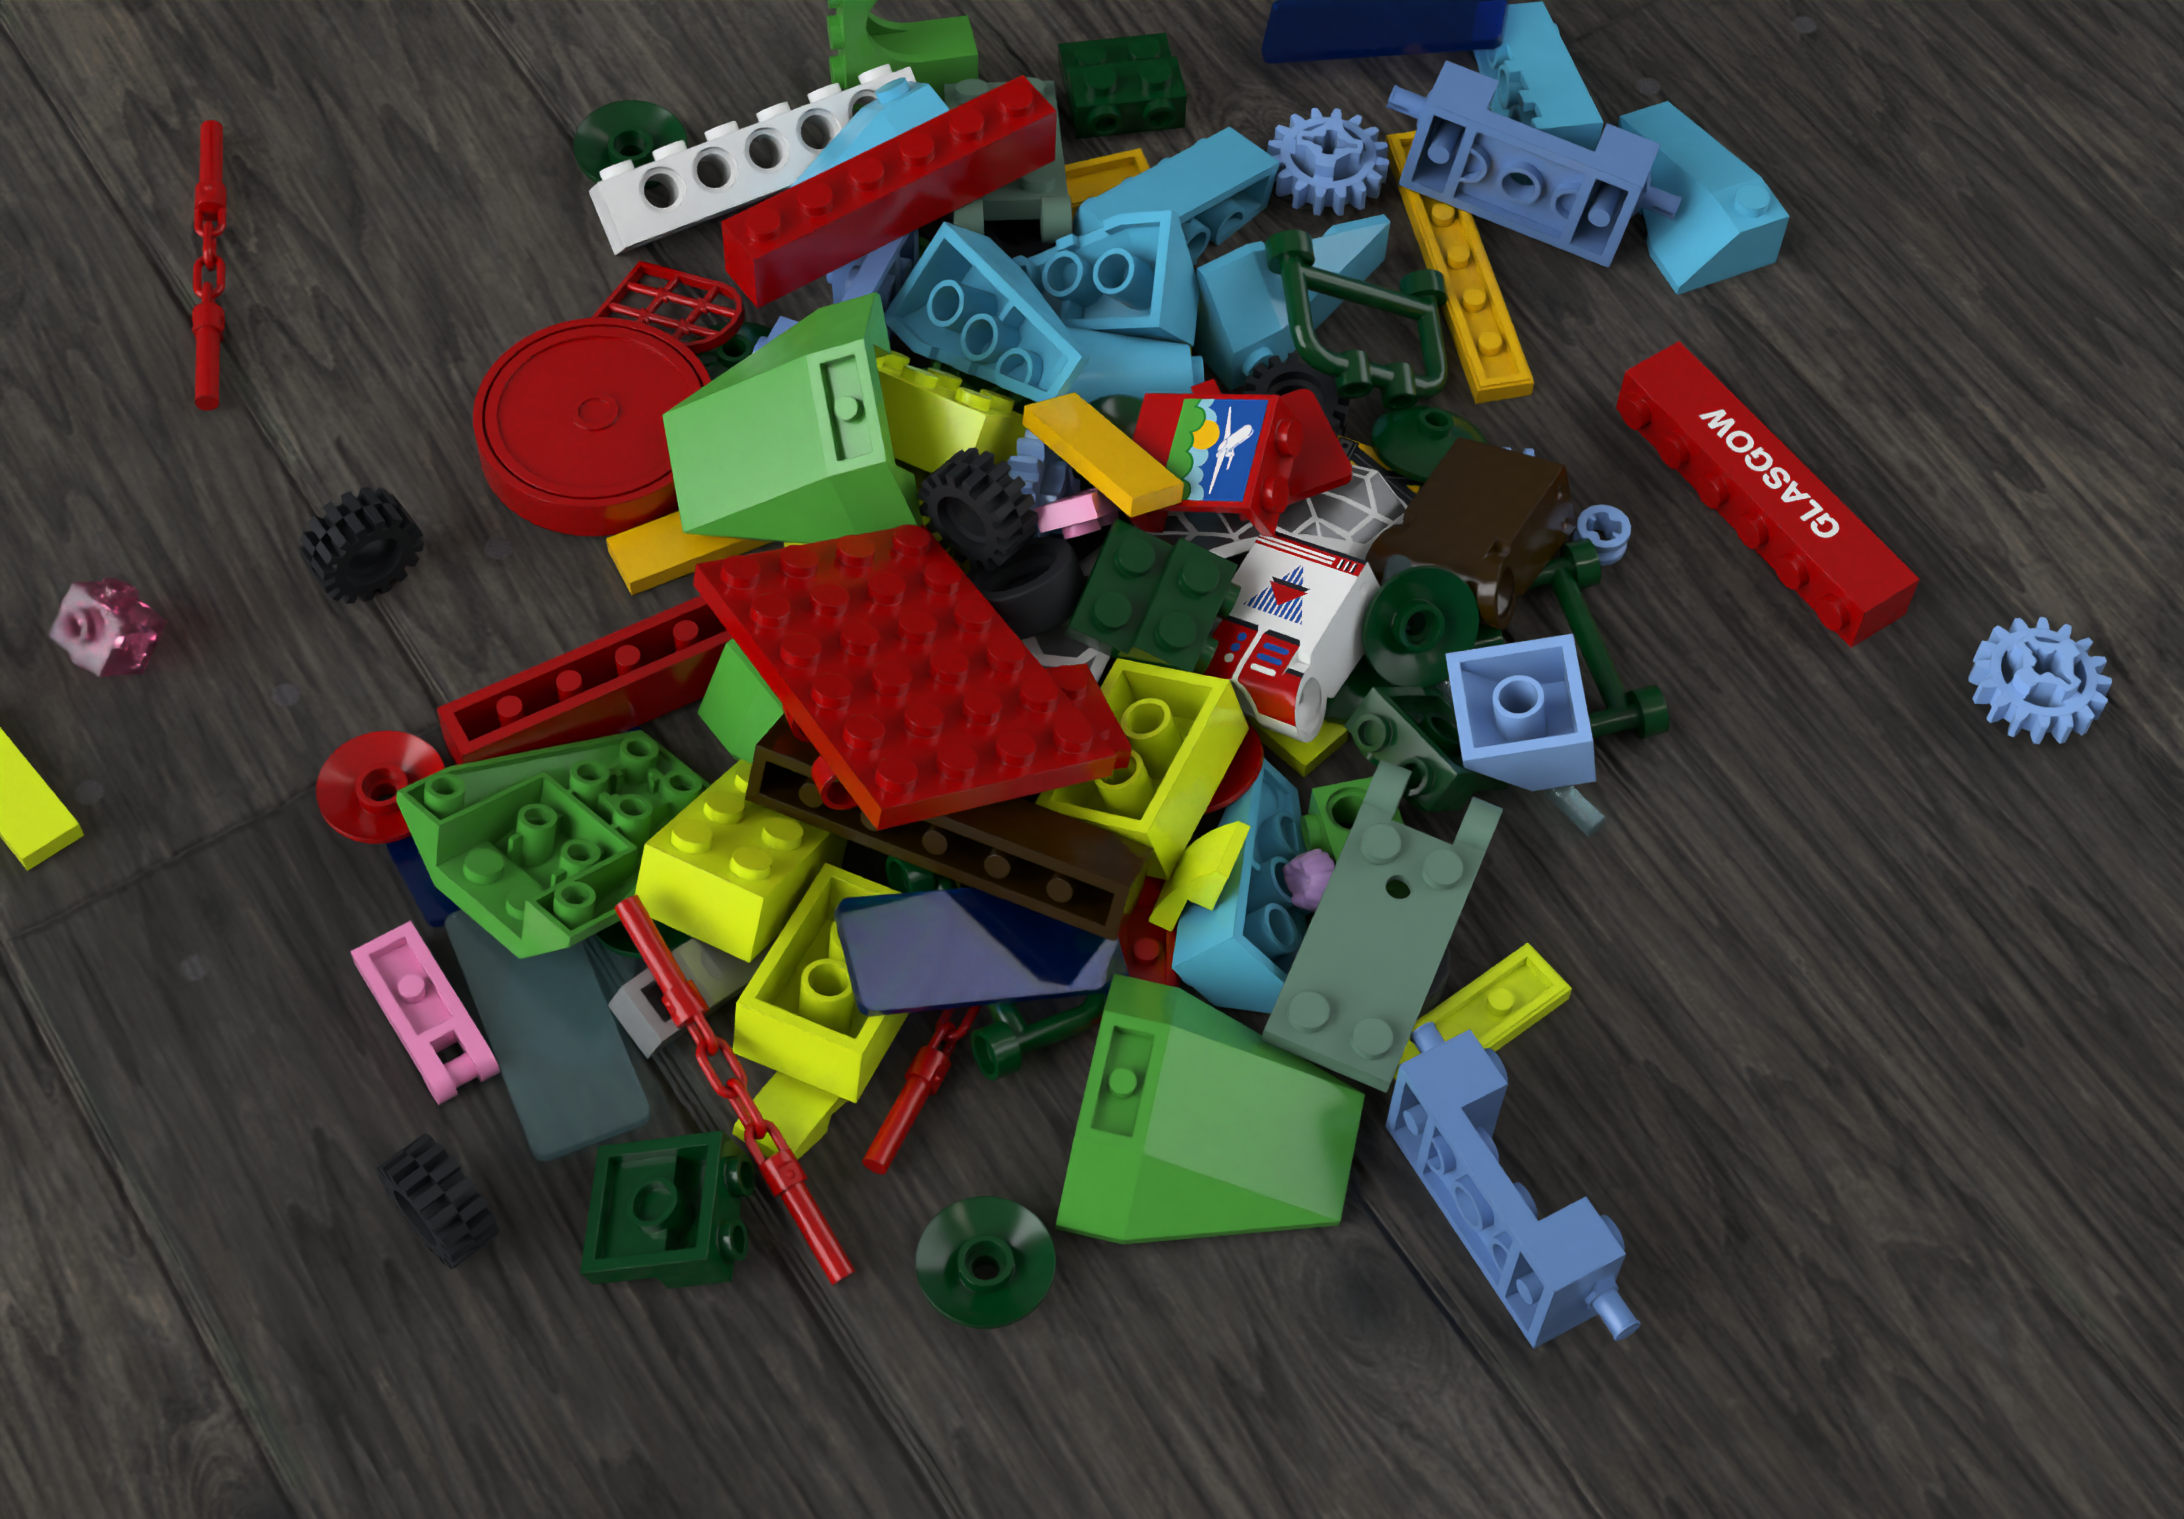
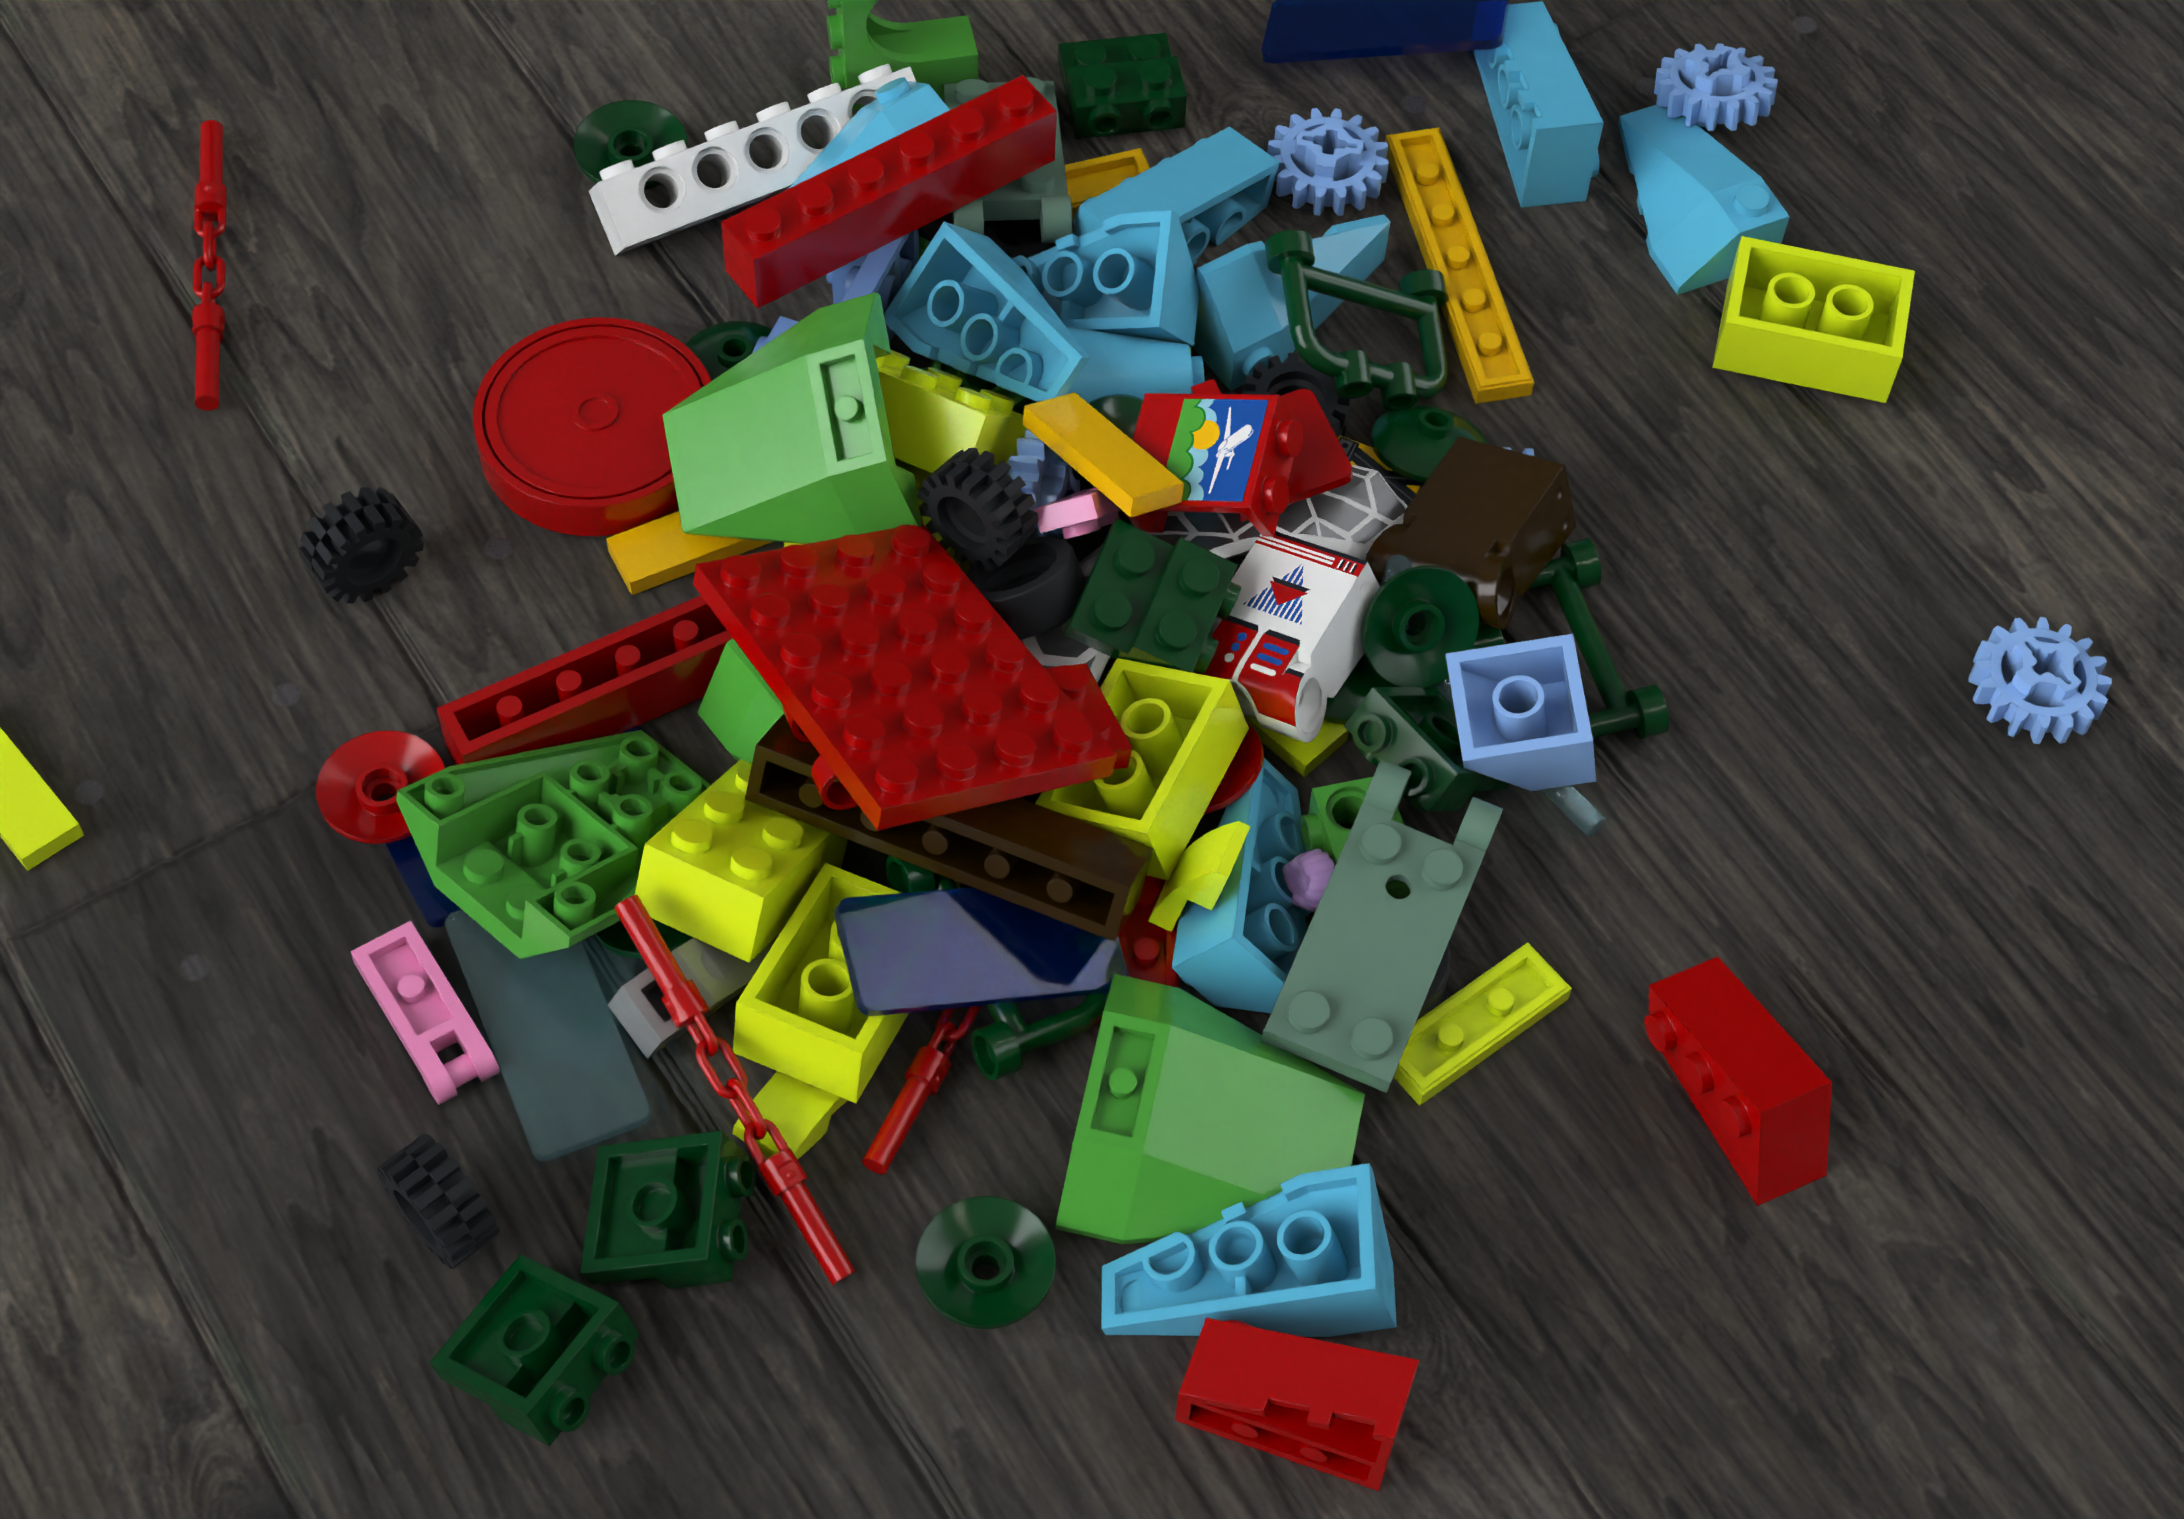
(107, 627): clear pink brick -> none
(538, 1349): none -> dark green plate
(684, 326): red window -> none
(1289, 1265): none -> medium azure wedge
(1298, 1398): none -> red wedge
(1542, 1270): medium blue brick -> none
(1577, 196): medium blue brick -> none
(1615, 527): light blue bush -> none
(1715, 87): none -> light blue gear
(1744, 1078): none -> red wedge
(1766, 494): red brick -> none
(1814, 319): none -> neon yellow brick

